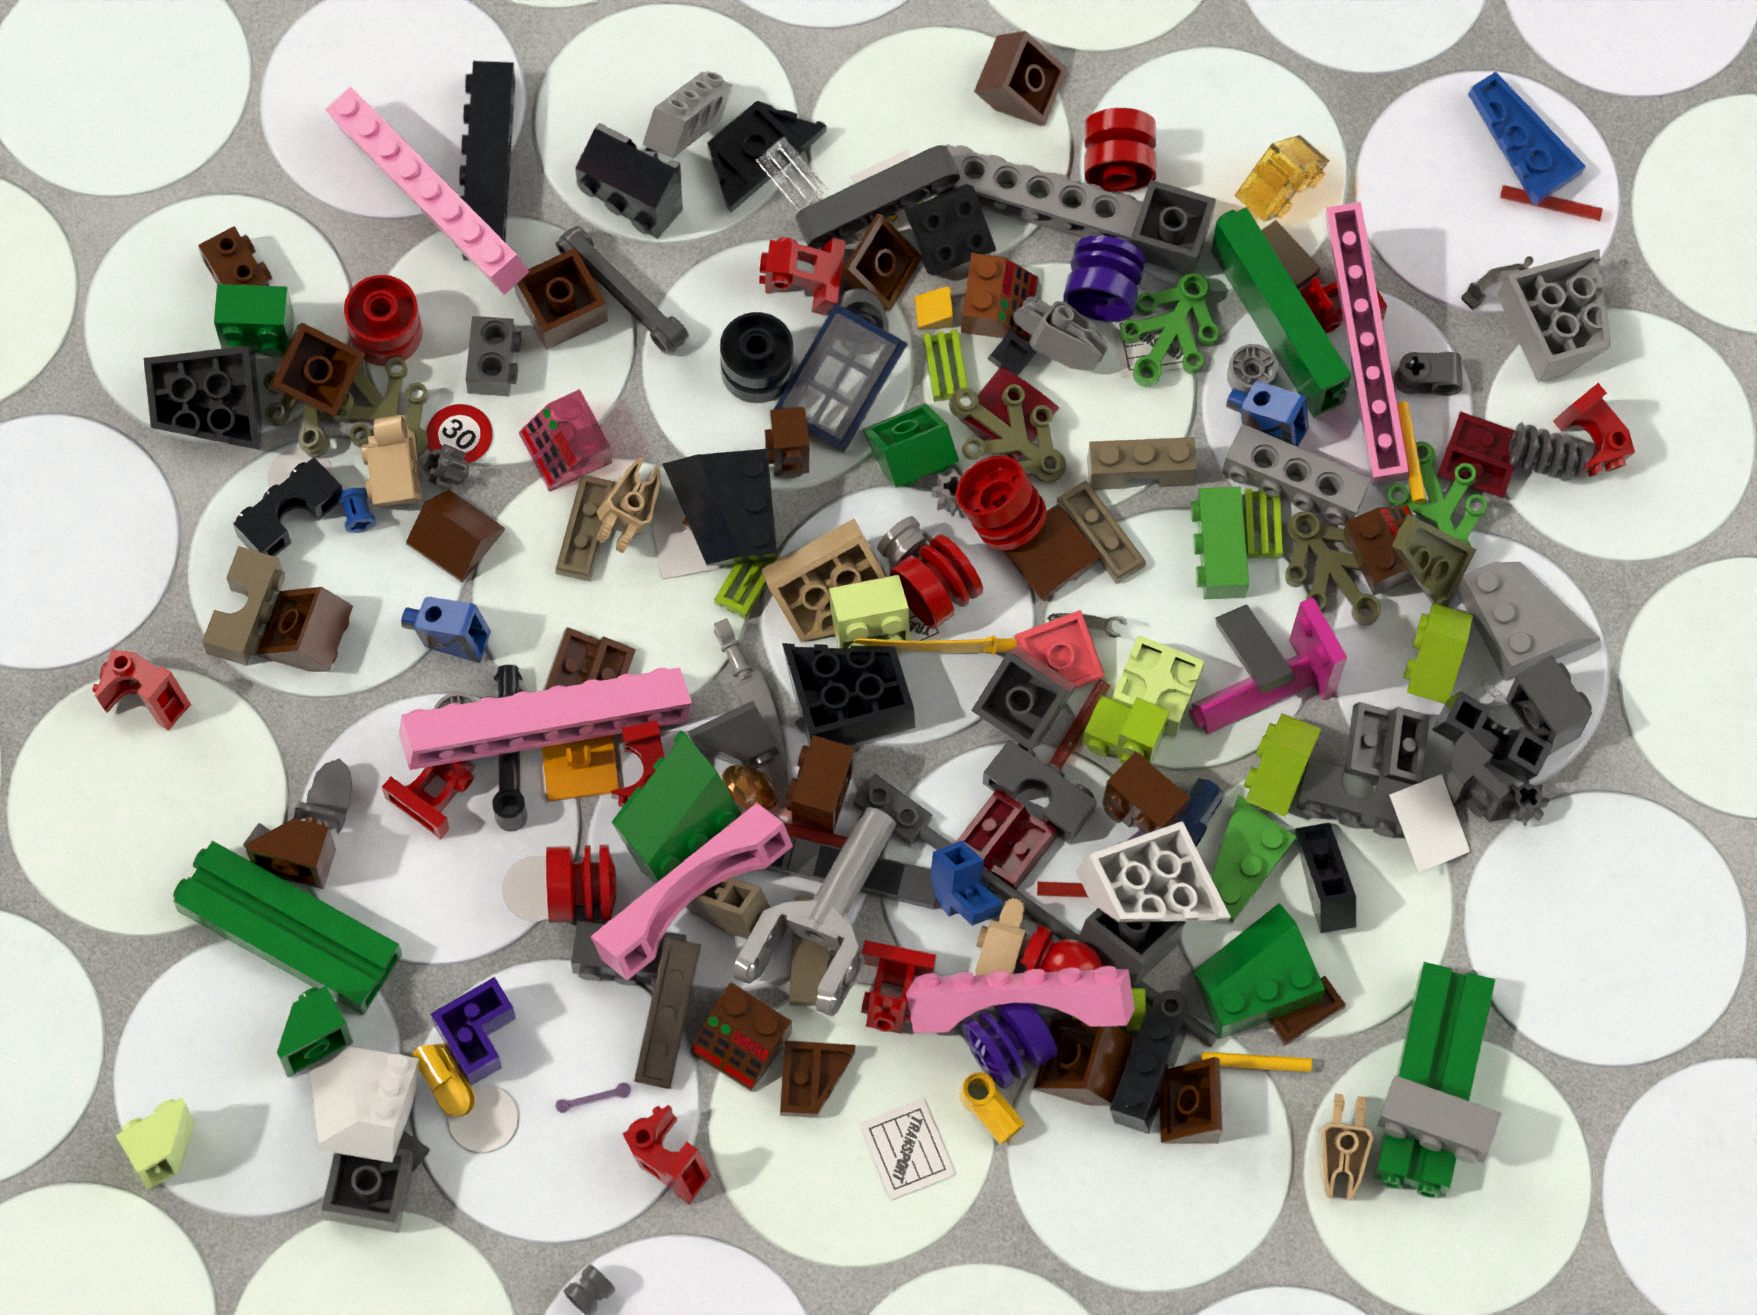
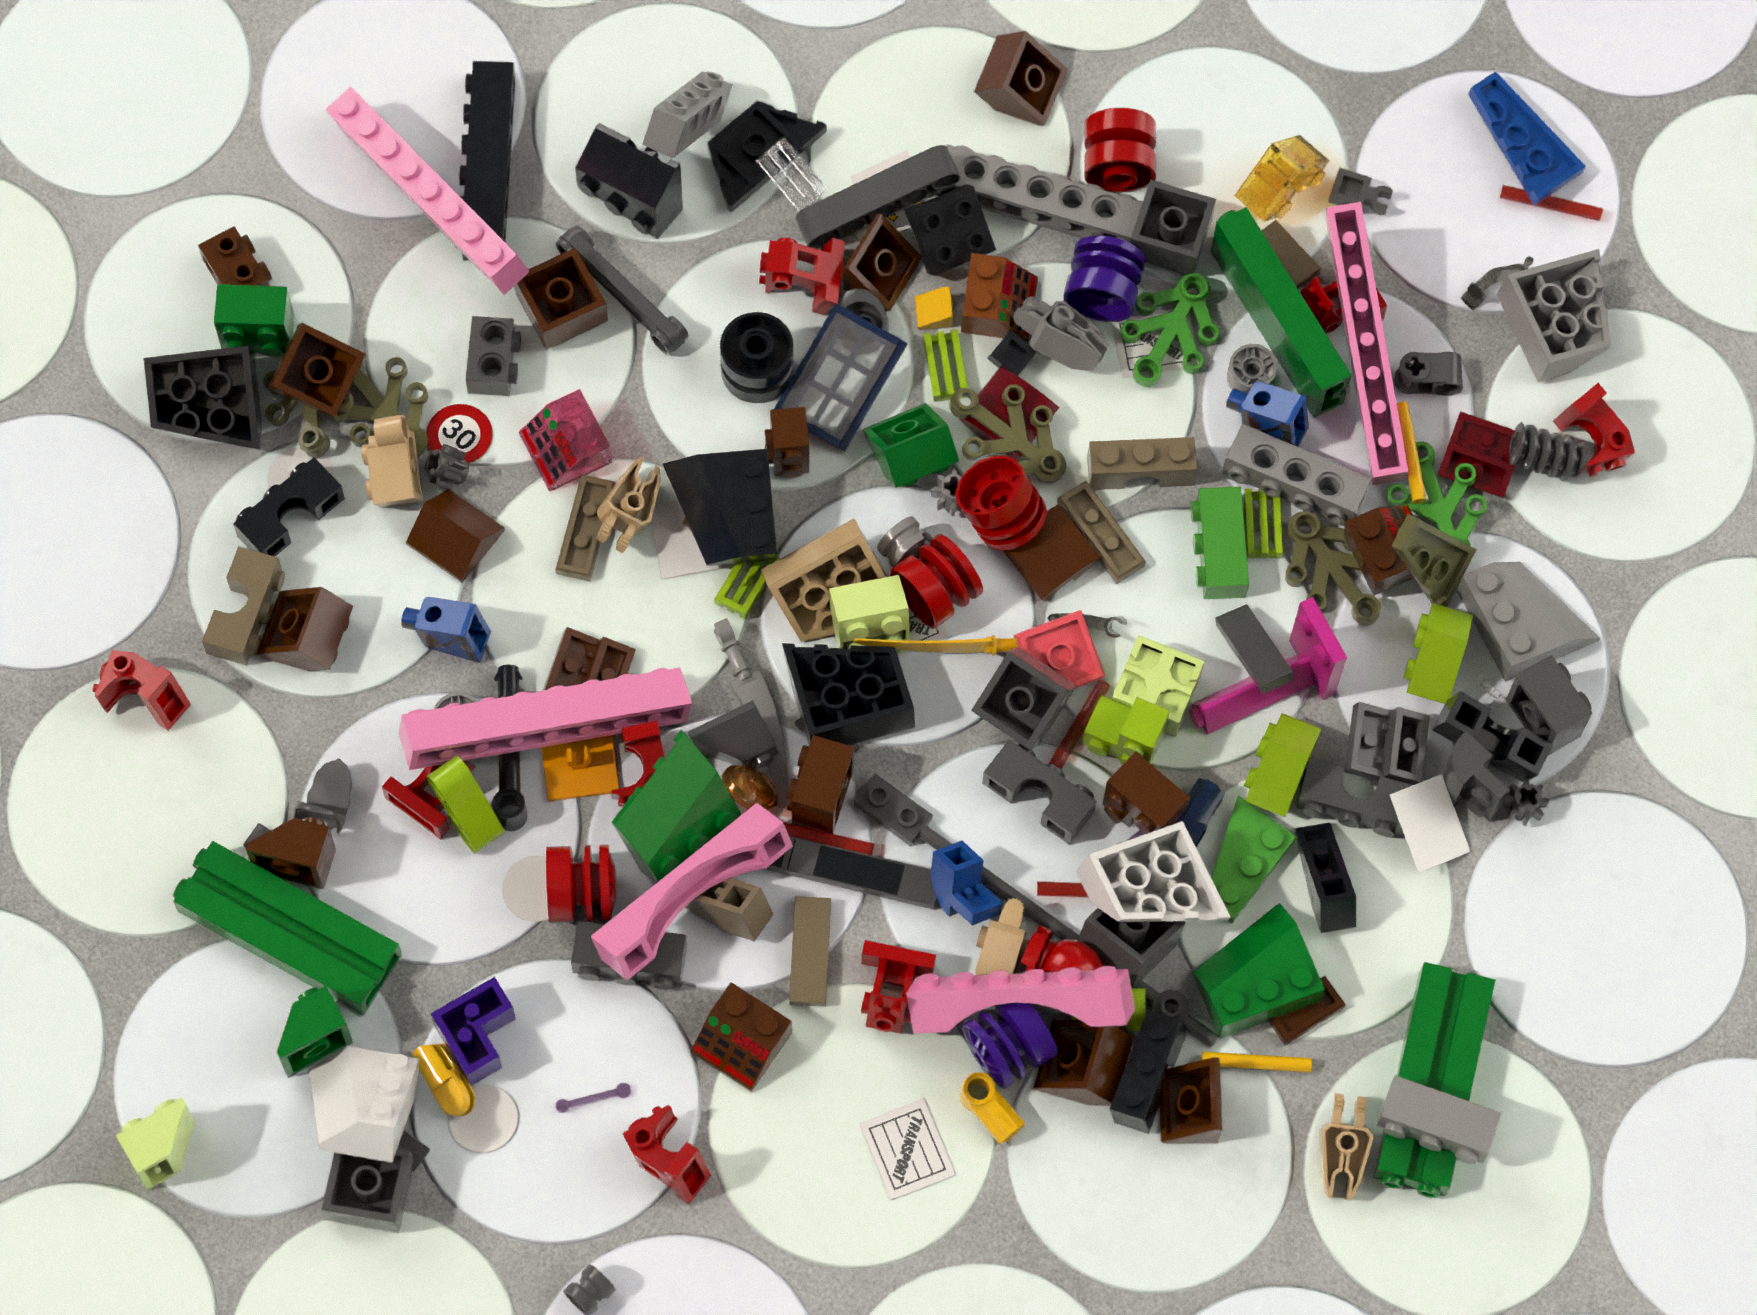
(356, 510): blue bush -> none
(383, 319): red wheel -> none
(465, 804): none -> lime beam
(667, 1012): dark brown tile -> none
(811, 1075): reddish brown wing -> none
(824, 917): light grey piece -> none
(1008, 838): dark red slope -> none
(1355, 187): none -> dark grey plate

